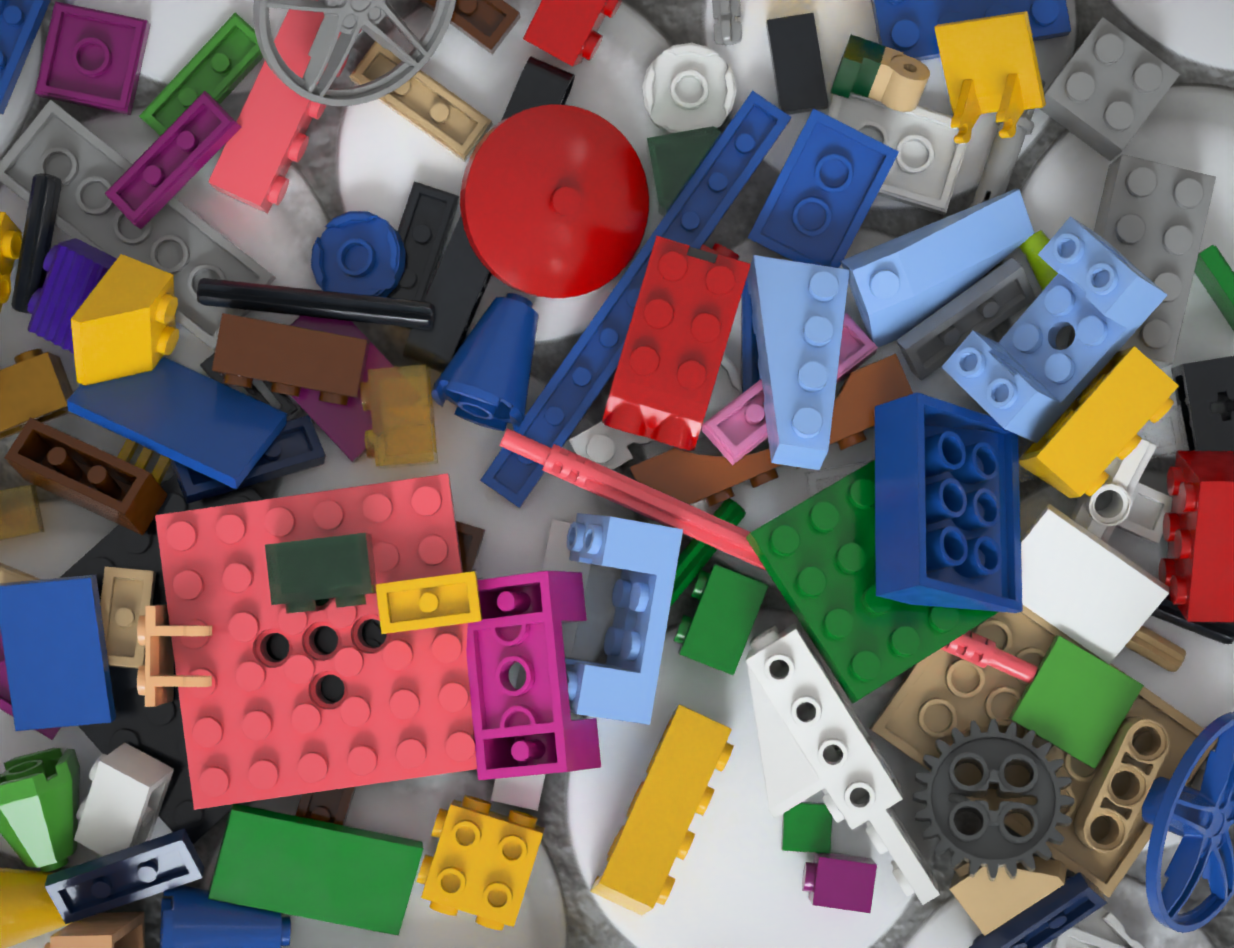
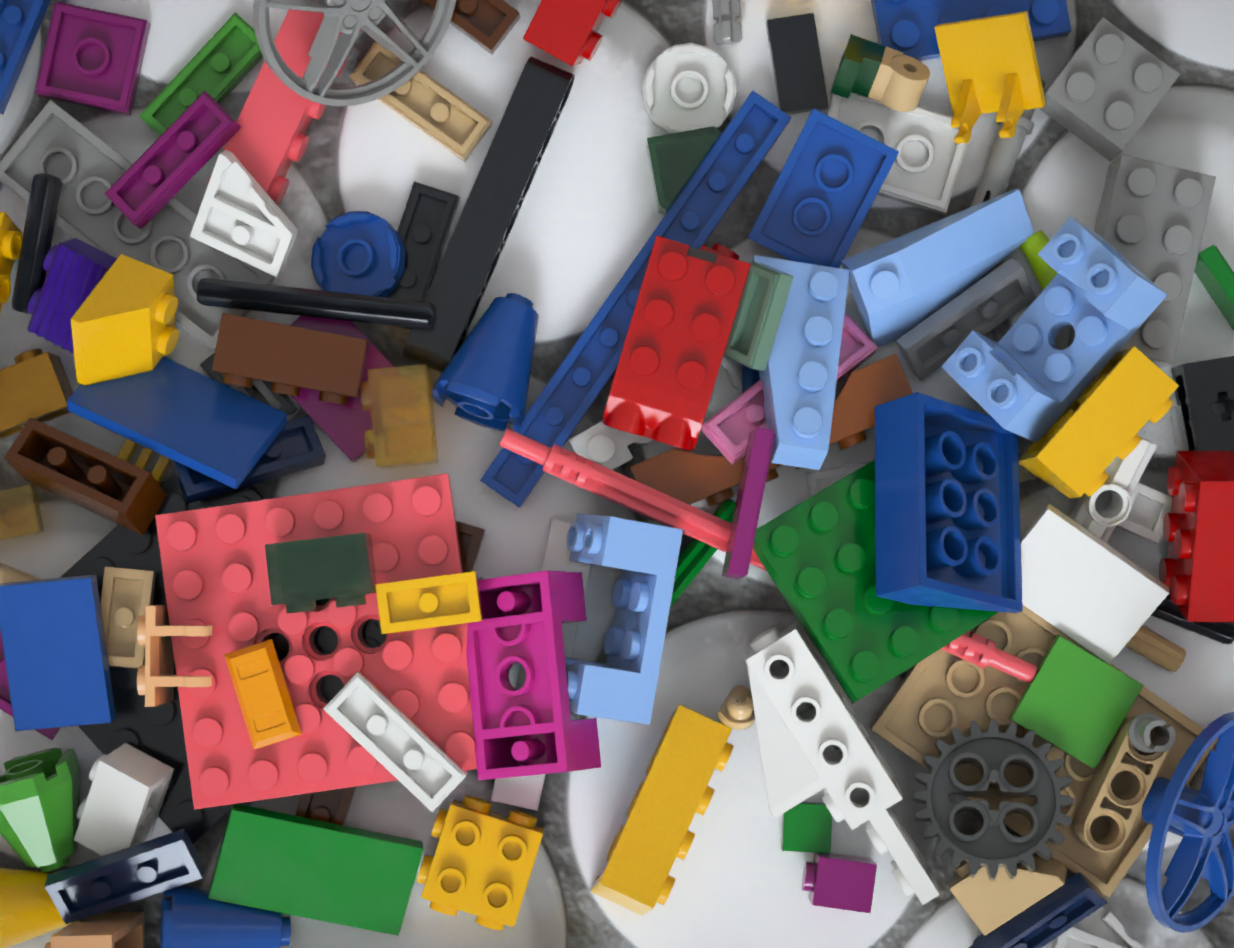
(243, 218): none -> white wing
(263, 694): none -> light orange tile
(395, 741): none -> white tile
(554, 201): red dish -> none
(721, 618): green piece -> none
(737, 709): none -> tan arm
(748, 503): none -> magenta tile
(758, 316): none -> sand green tile
(1140, 730): none -> light grey pin

